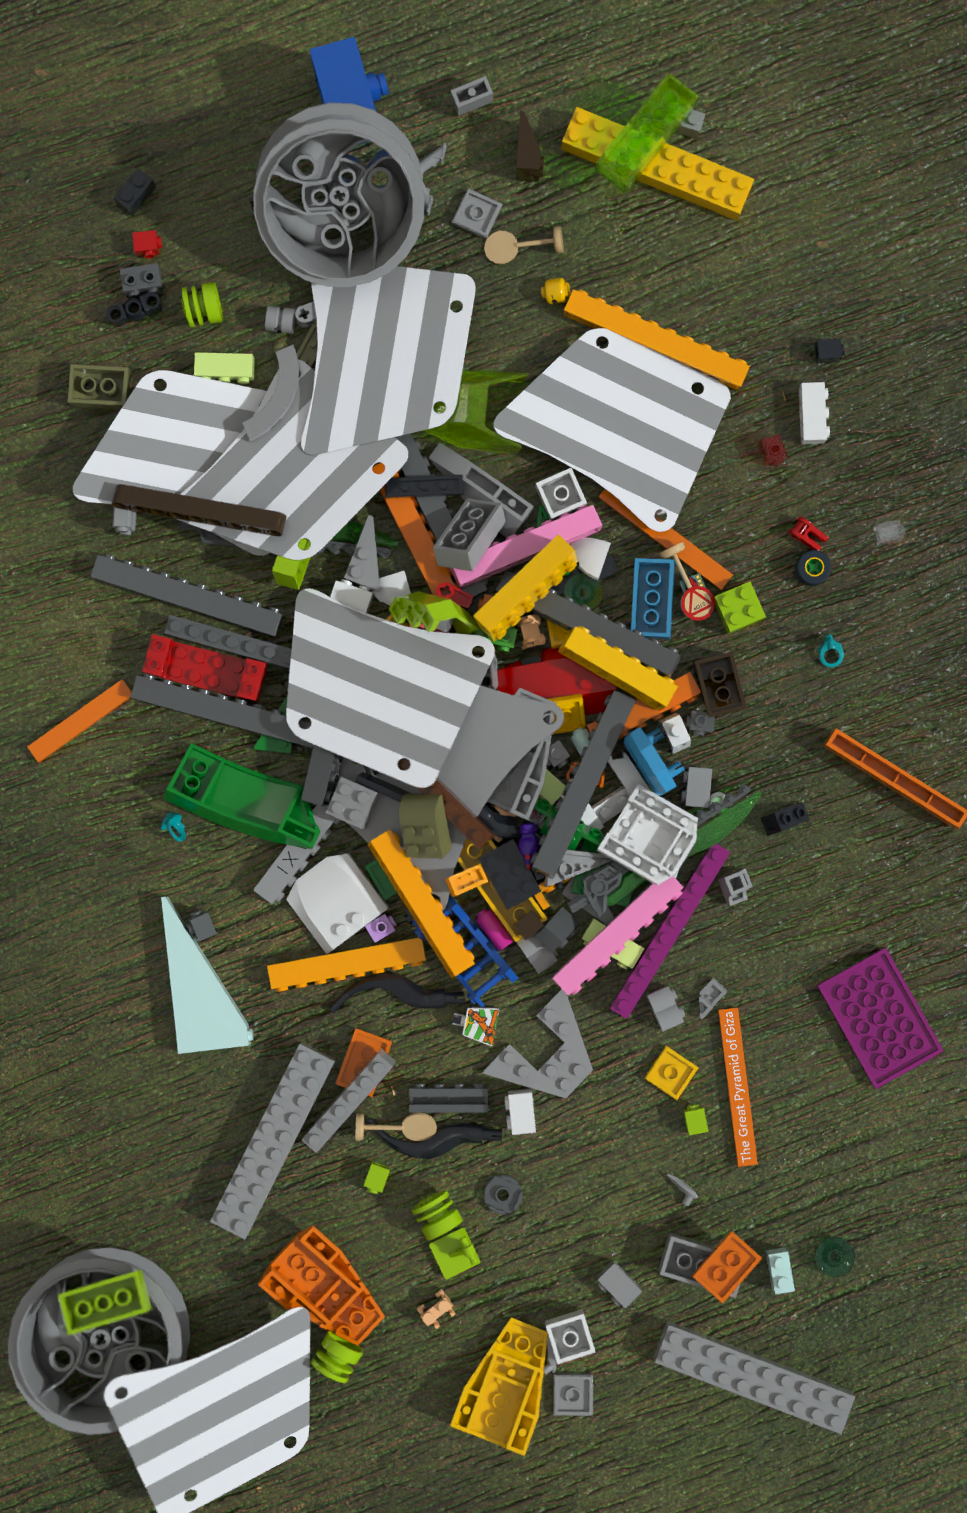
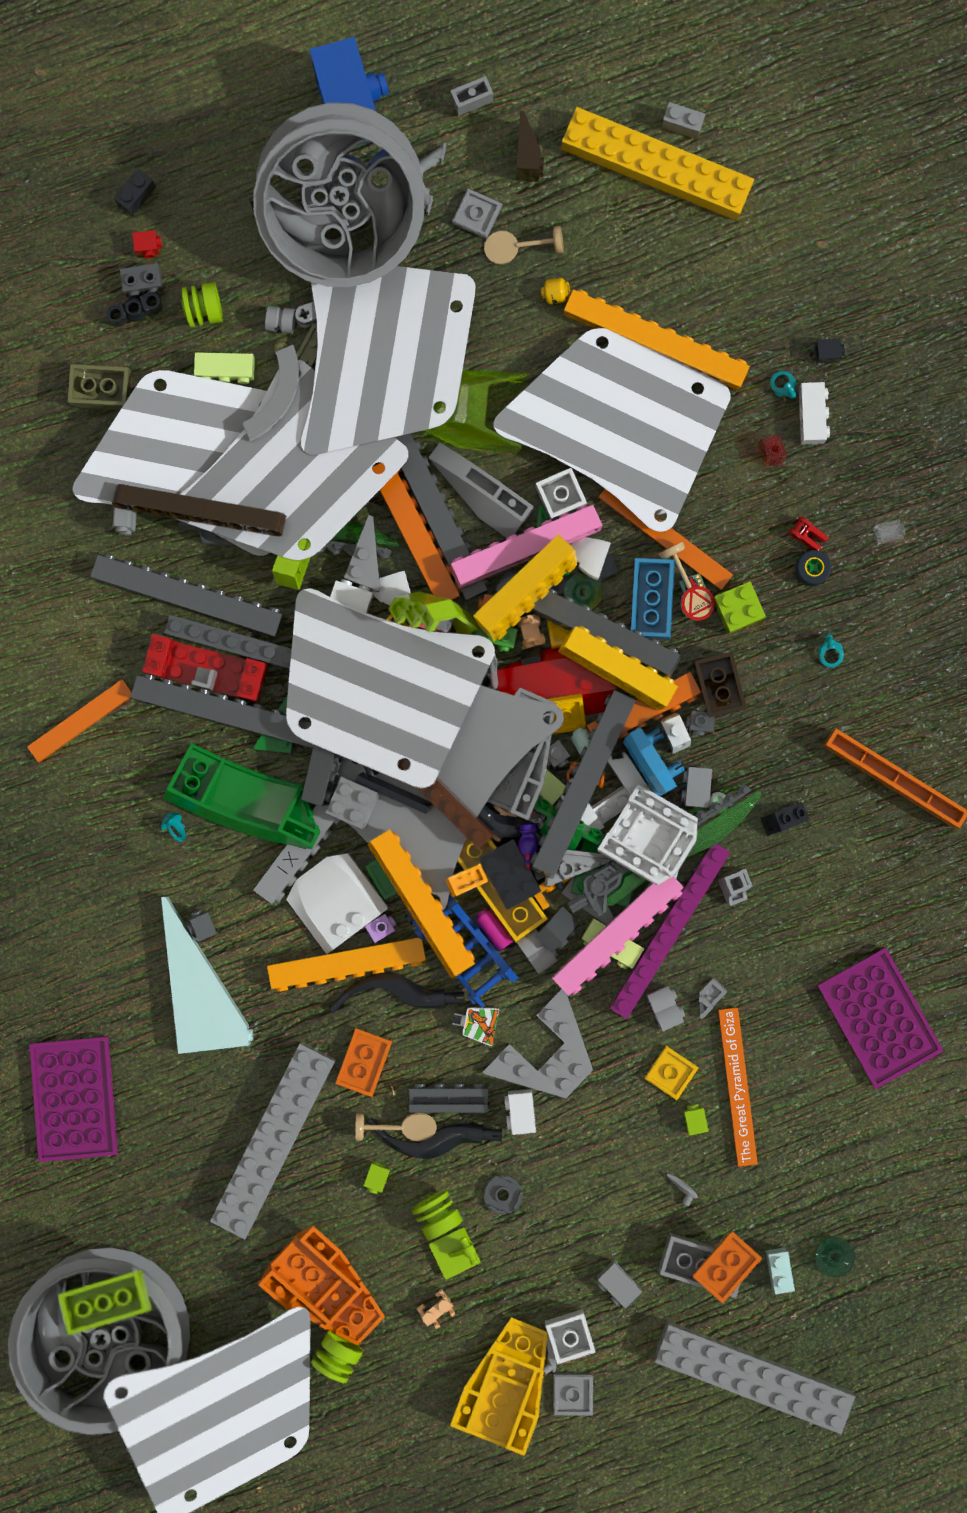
(73, 1099): none -> magenta plate
(204, 678): none -> light grey panel
(348, 1100): light grey brick -> none
(424, 486): black tile -> none
(424, 826): olive brick -> none
(457, 595): red piece -> none
(469, 534): light grey brick -> none
(528, 925): dark brown panel -> none
(646, 133): clear neon green brick -> none
(789, 387): none -> teal piece

